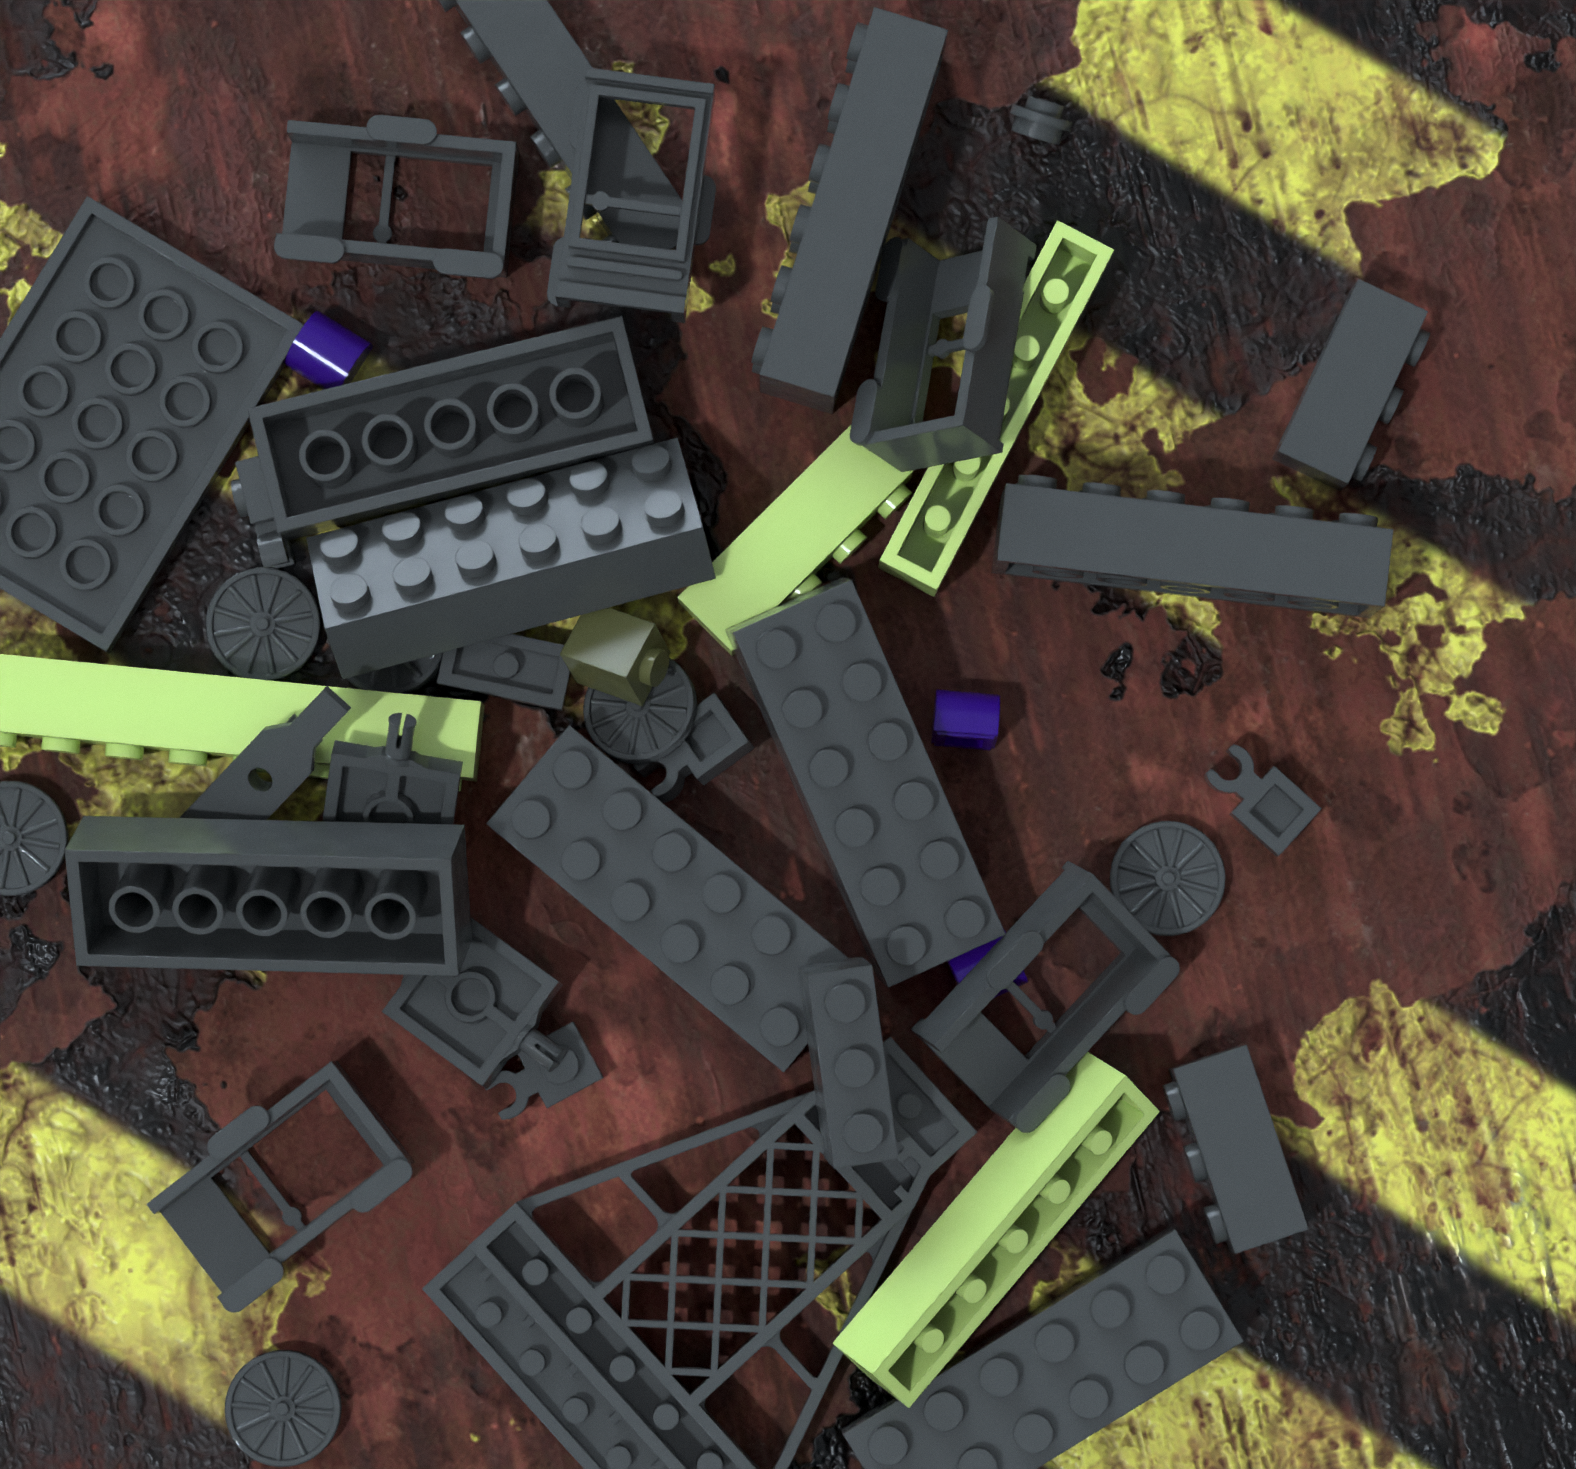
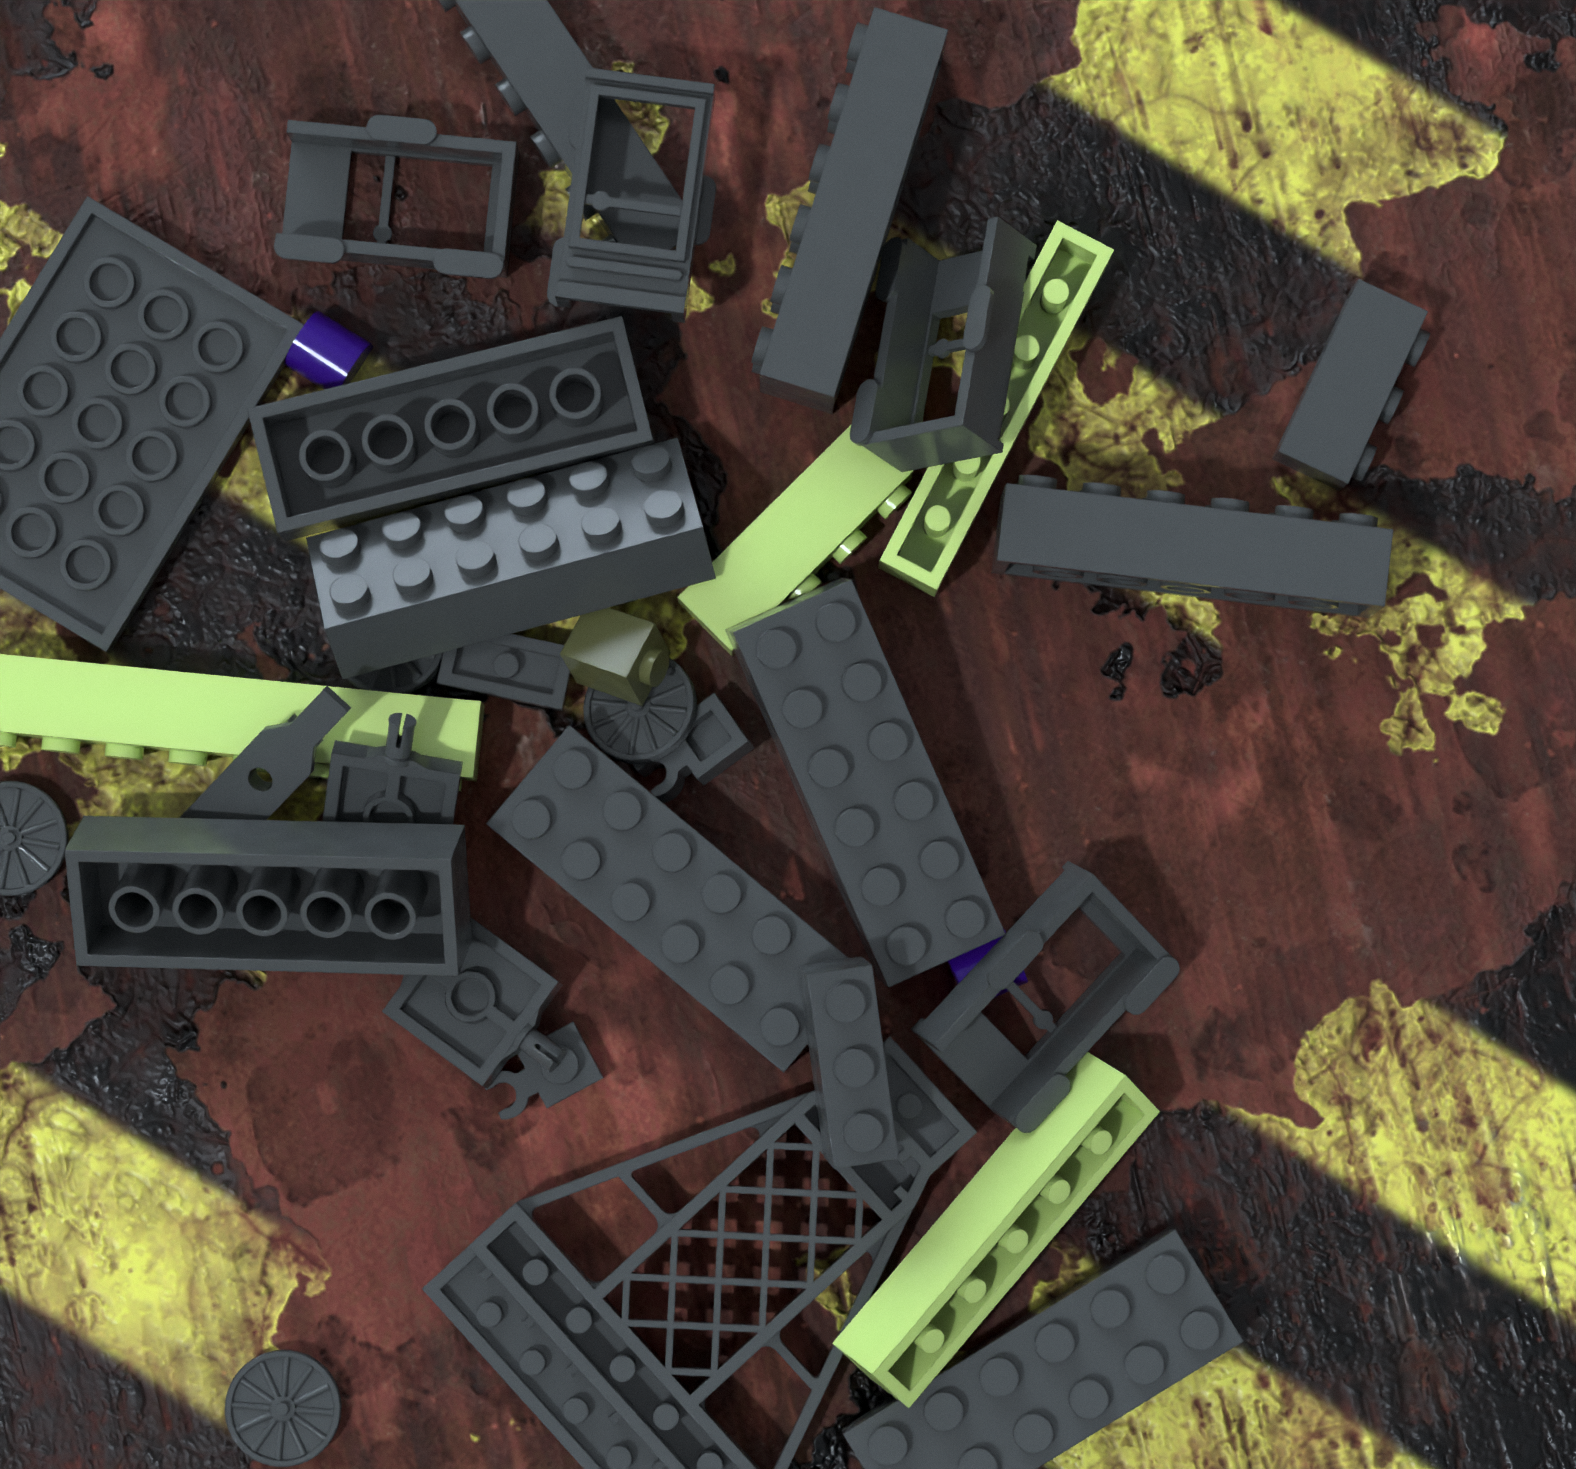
(217, 1230): dark grey piece -> none
(253, 501): dark grey plate -> none
(263, 624): dark grey wheel -> none
(965, 719): dark purple brick -> none
(1040, 120): dark grey plate -> none
(1168, 877): dark grey wheel -> none
(1234, 1150): dark grey brick -> none
(1269, 806): dark grey plate -> none

